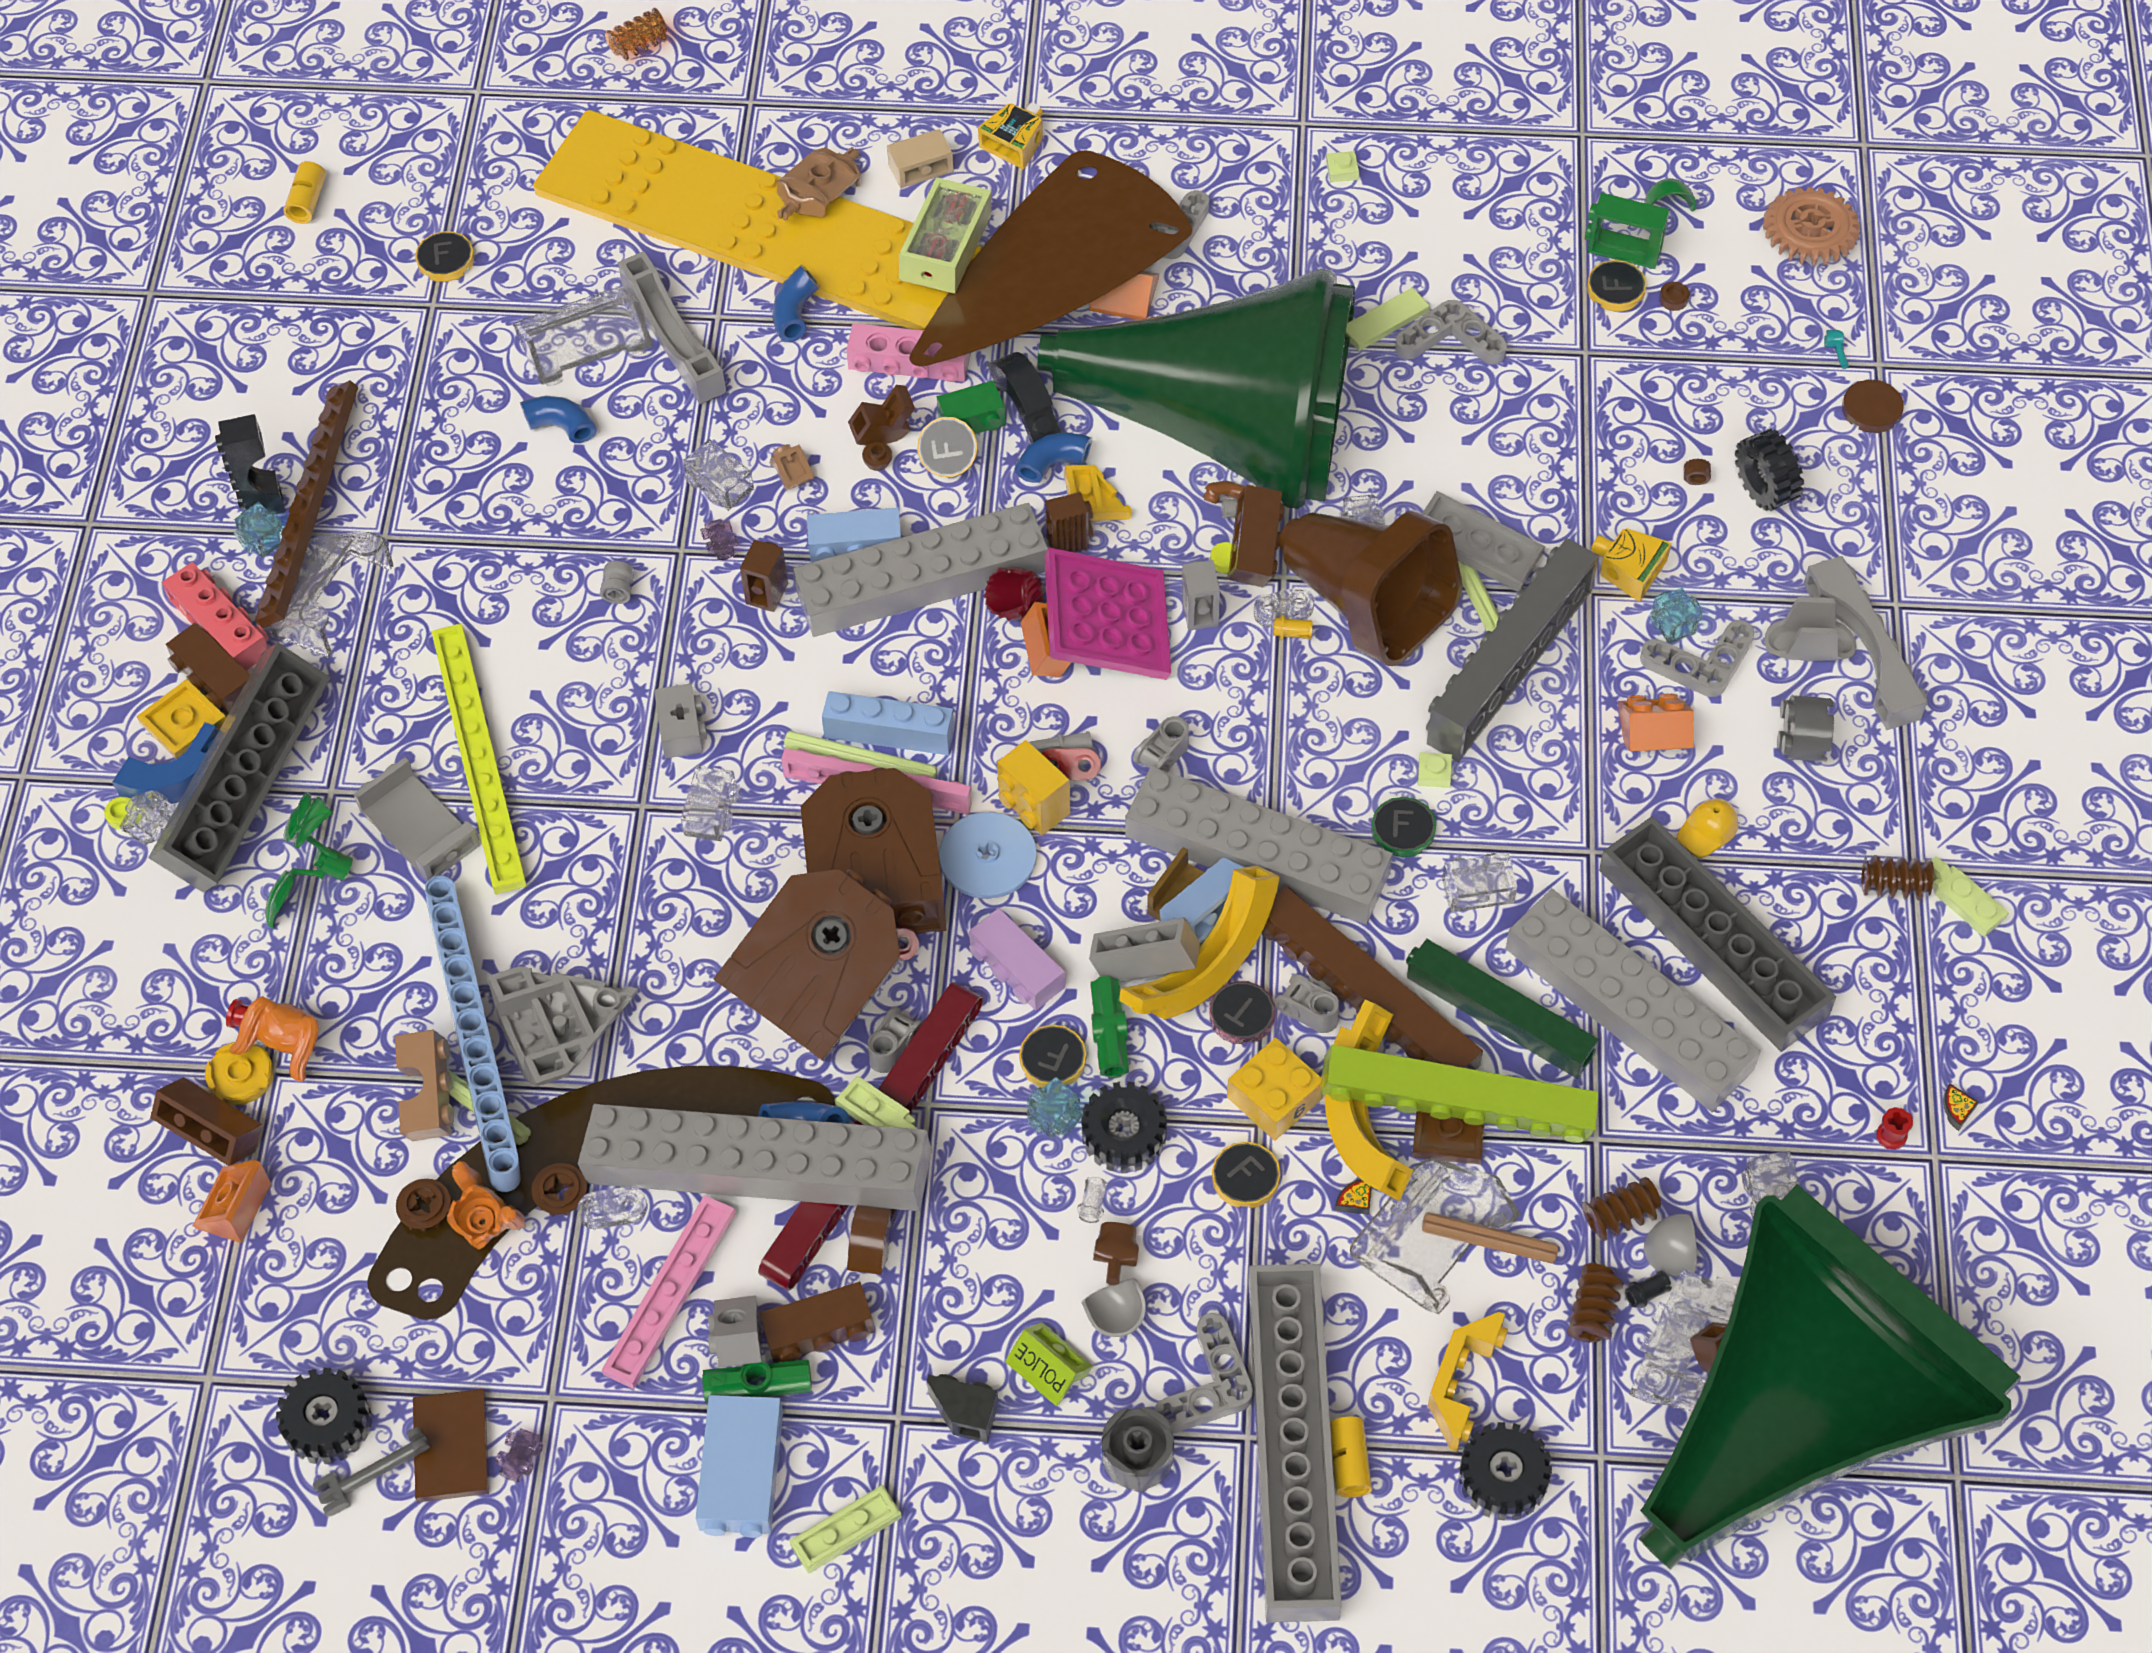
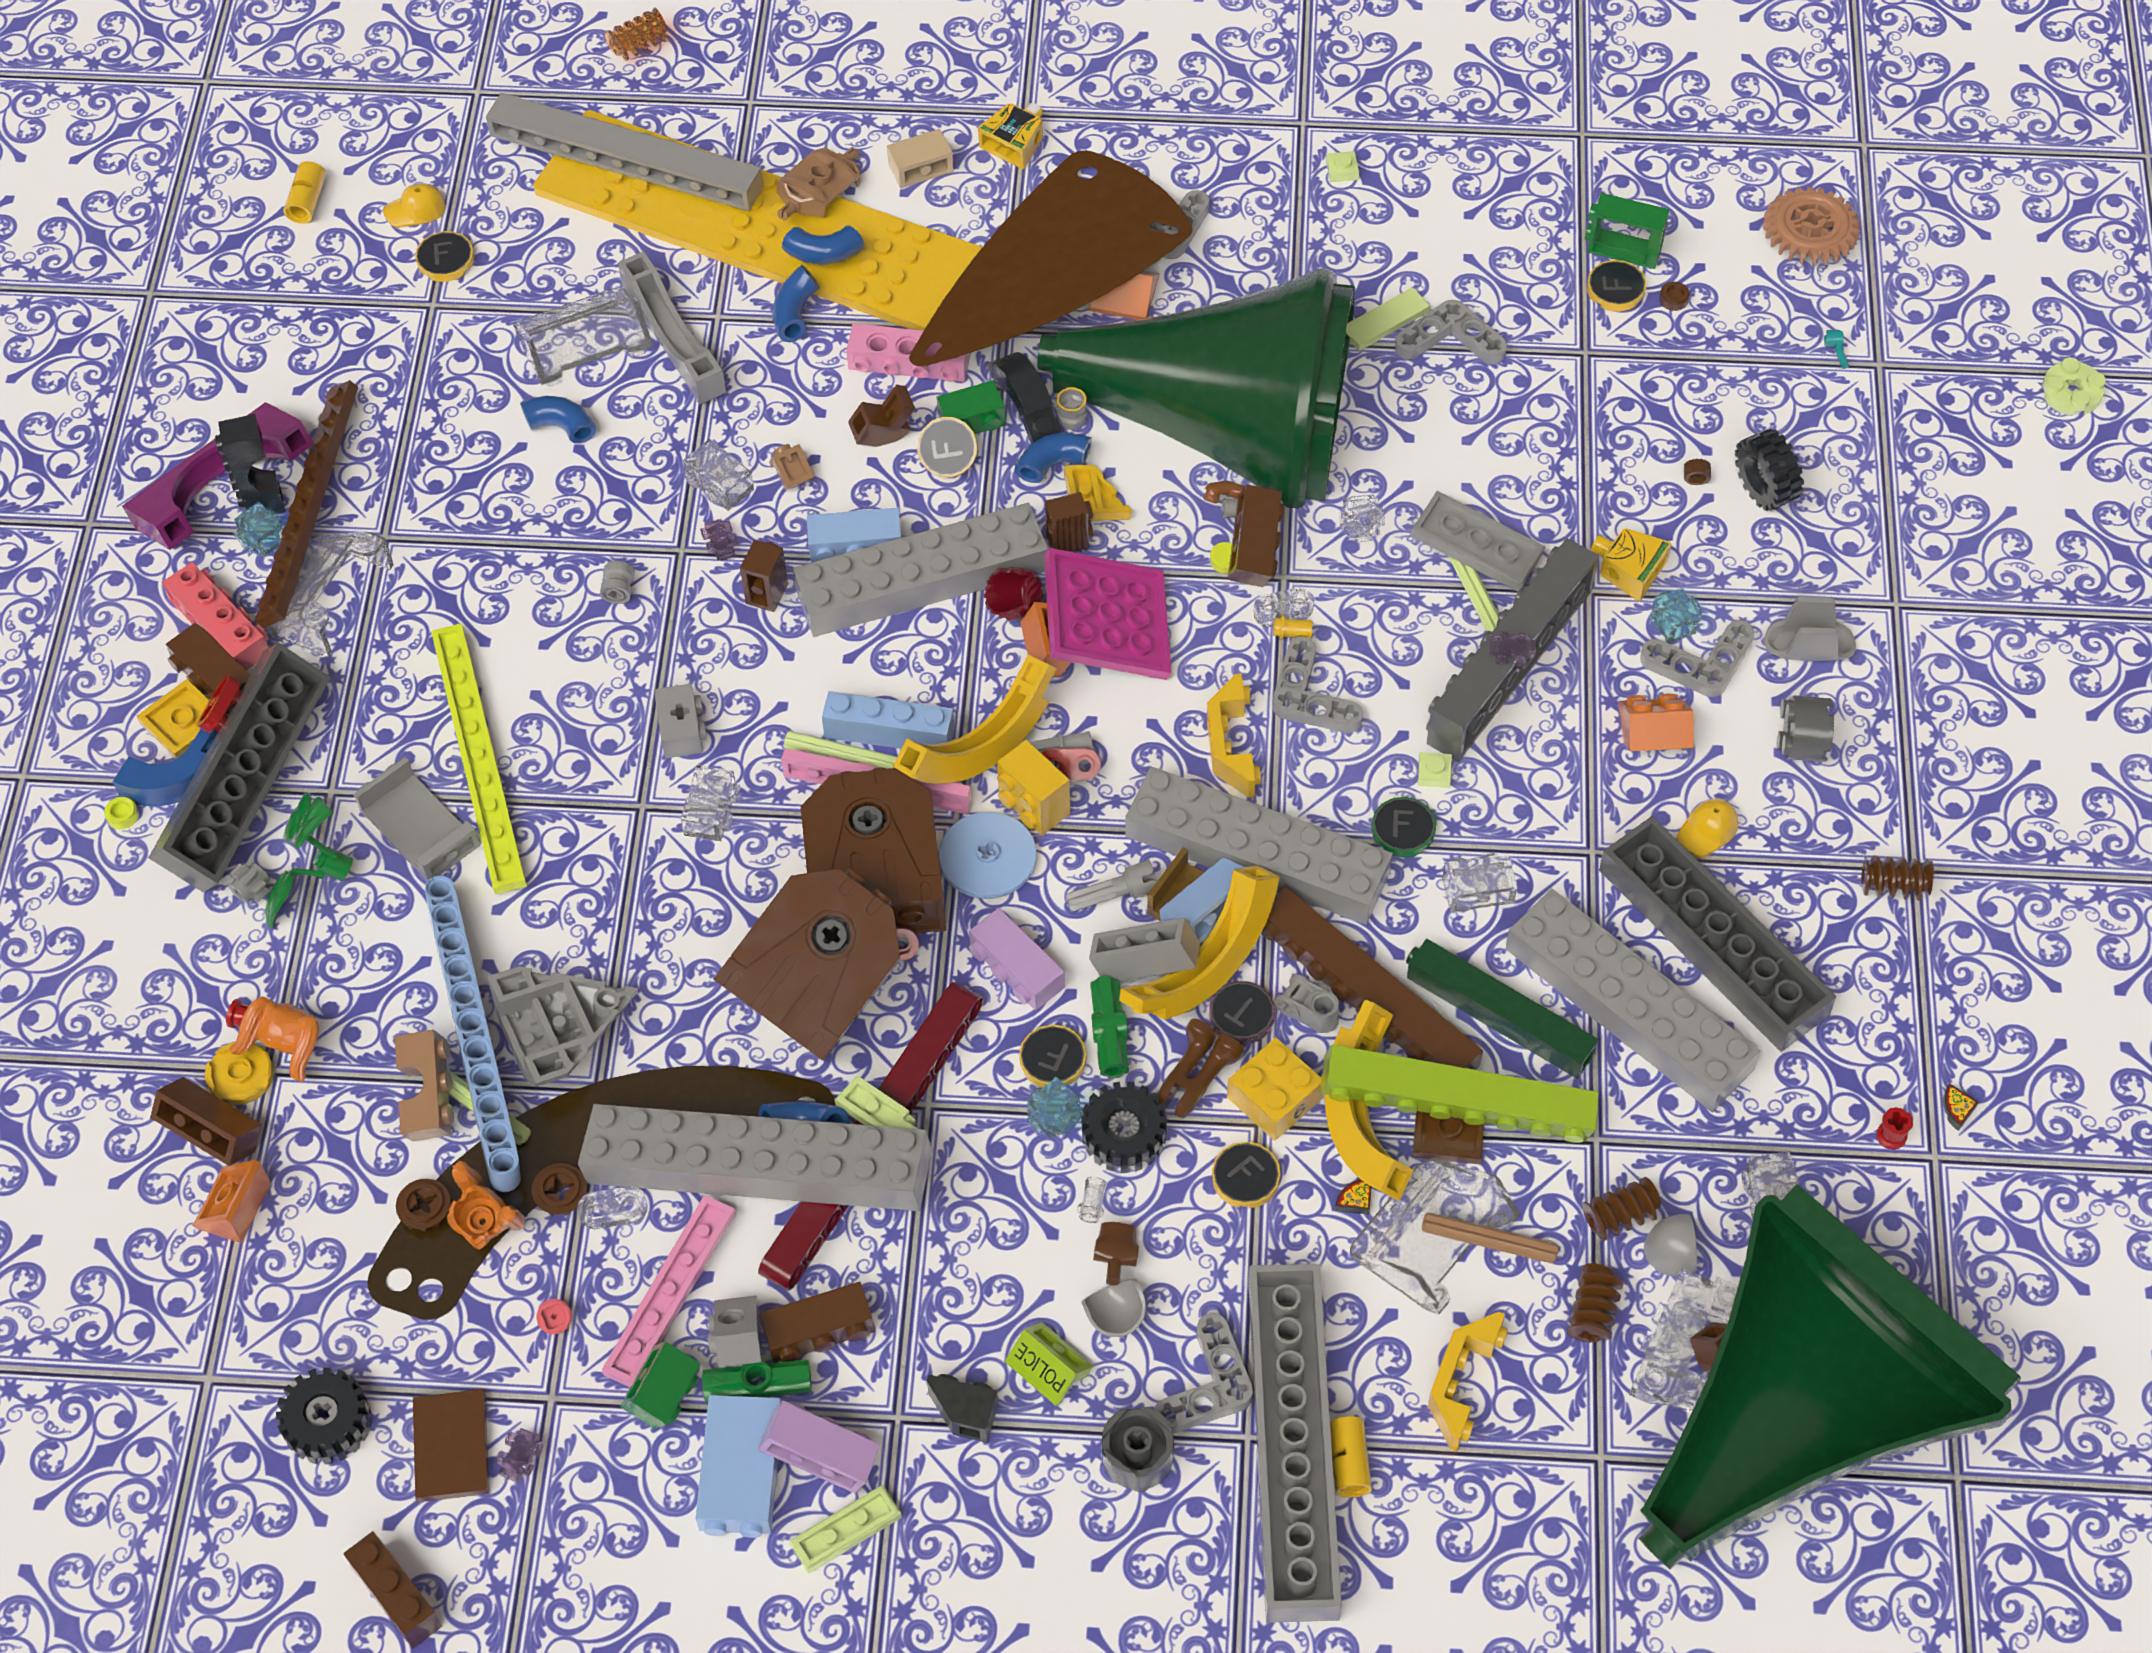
(147, 816): clear brick -> none
(163, 505): none -> magenta arch
(214, 713): none -> red plate
(249, 882): none -> light grey gear
(339, 1489): dark grey hinge -> none
(392, 1589): none -> reddish brown brick
(417, 205): none -> yellow cap
(554, 1316): none -> coral tile
(625, 151): none -> light grey brick
(661, 1385): none -> green brick
(819, 1446): none -> lavender brick
(823, 249): none -> blue cylinder
(870, 1239): reddish brown brick -> none
(880, 461): reddish brown plate -> none
(891, 1035): light grey piece -> none
(945, 235): brick -> none
(990, 740): none -> yellow arch
(1071, 408): none -> light grey wheel
(1129, 883): none -> light grey piece
(1160, 749): light grey piece -> none
(1200, 595): light grey brick -> none
(1200, 1039): none -> reddish brown piece
(1233, 769): none -> yellow slope
(1297, 693): none -> light grey beam
(1383, 578): reddish brown cone -> none
(1491, 1488): black bush -> none
(1512, 645): none -> clear purple piece
(1640, 1293): black pin -> none
(1670, 186): green helmet -> none
(1872, 406): reddish brown tile -> none
(1897, 694): light grey arch -> none
(1967, 898): yellowish green hinge -> none
(2080, 375): none -> yellowish green plate

